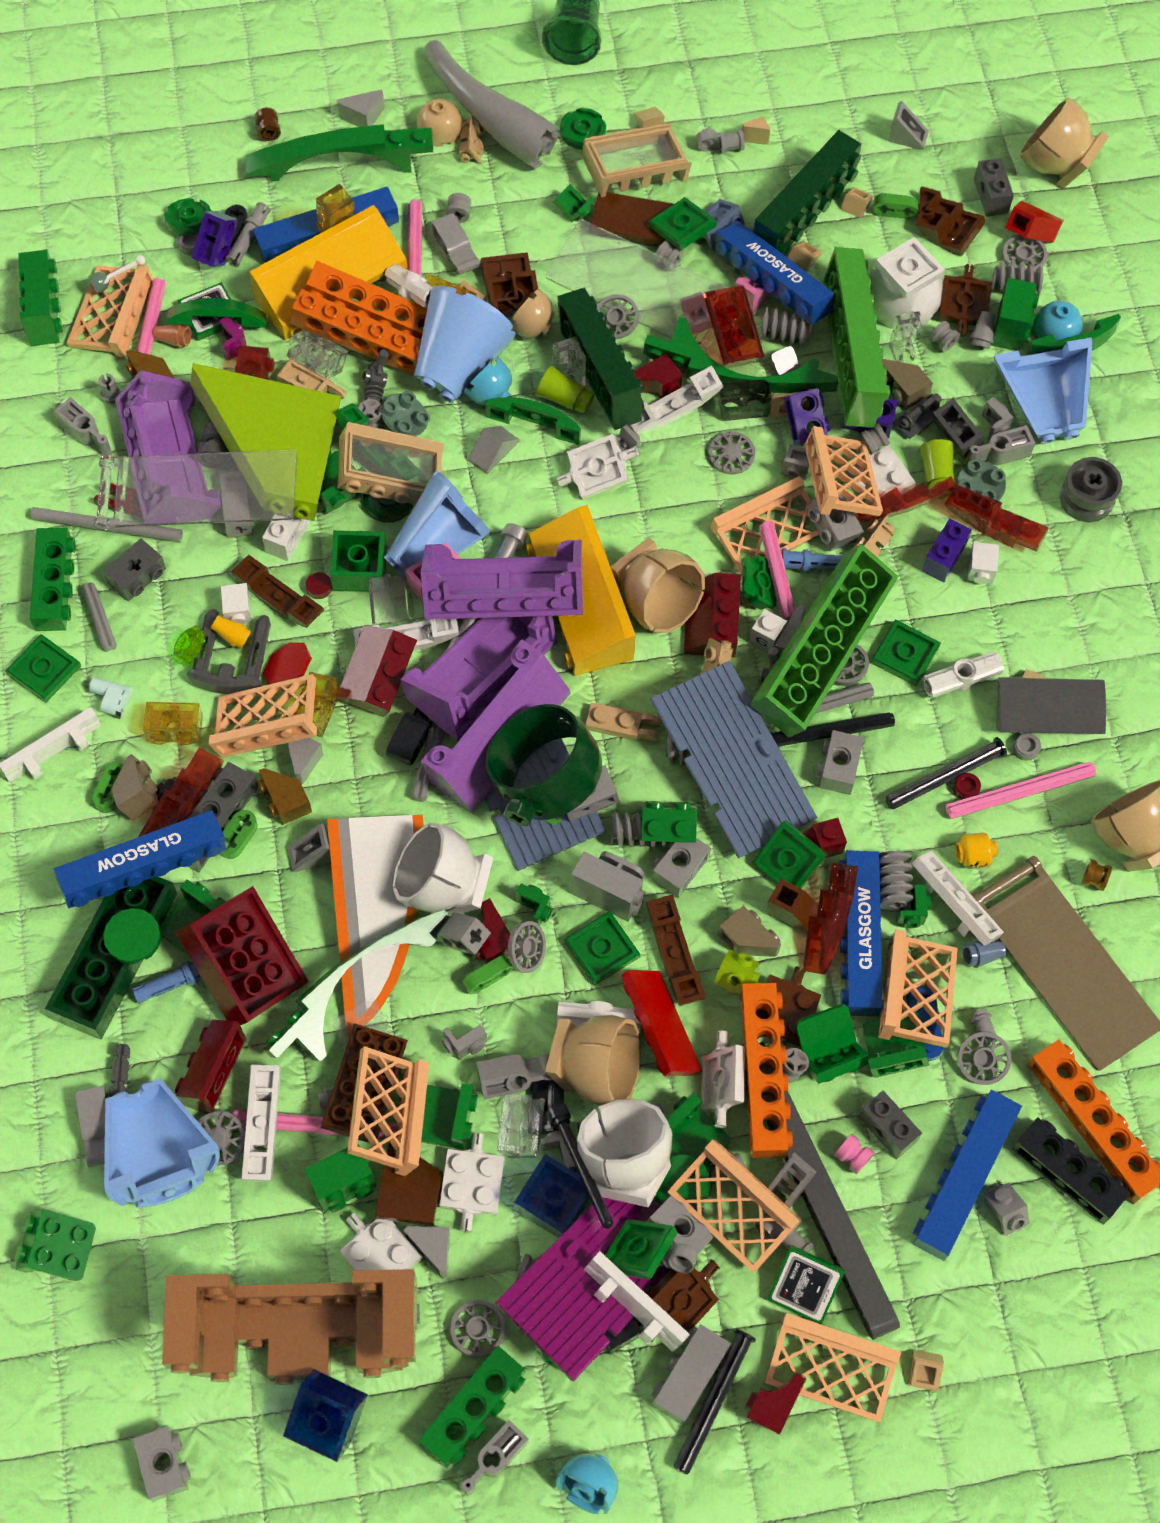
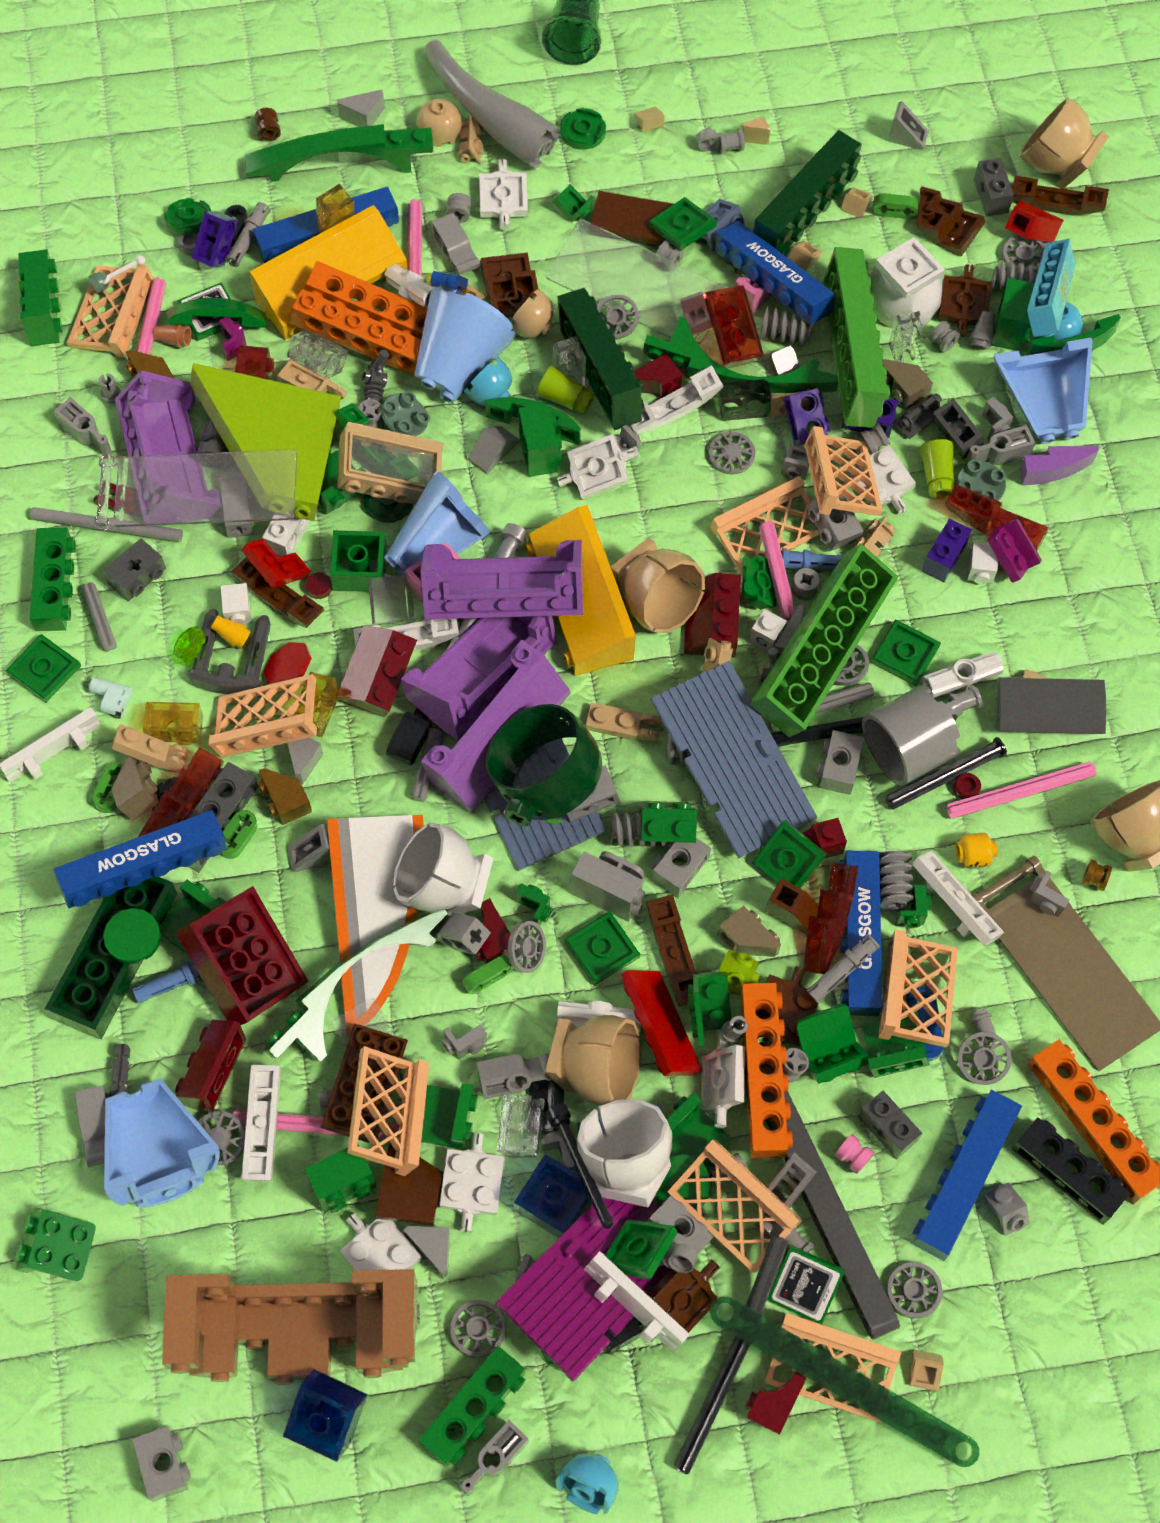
(149, 749): none -> tan hinge
(275, 569): none -> red plate
(453, 281): none -> blue plate
(503, 194): none -> white plate
(539, 439): none -> green brick
(634, 155): tan window -> none
(690, 1373): light grey brick -> none
(708, 1003): none -> green bracket
(735, 1034): none -> light grey pin
(767, 1274): none -> dark grey axle
(804, 590): none -> light grey wheel
(845, 1382): none -> clear green plate
(847, 964): none -> light grey pin
(895, 504): clear red slope -> none
(911, 735): none -> light grey brick
(914, 1290): none -> light grey wheel
(963, 701): none -> light grey connector
(978, 955): sand blue cone -> none
(1014, 549): none -> magenta bracket
(1027, 746): light grey tile -> none
(1046, 898): none -> light grey bracket
(1051, 288): none -> medium azure brick
(1056, 463): none -> medium lavender slope
(1058, 199): none -> reddish brown slope
(1090, 489): dark grey wheel -> none

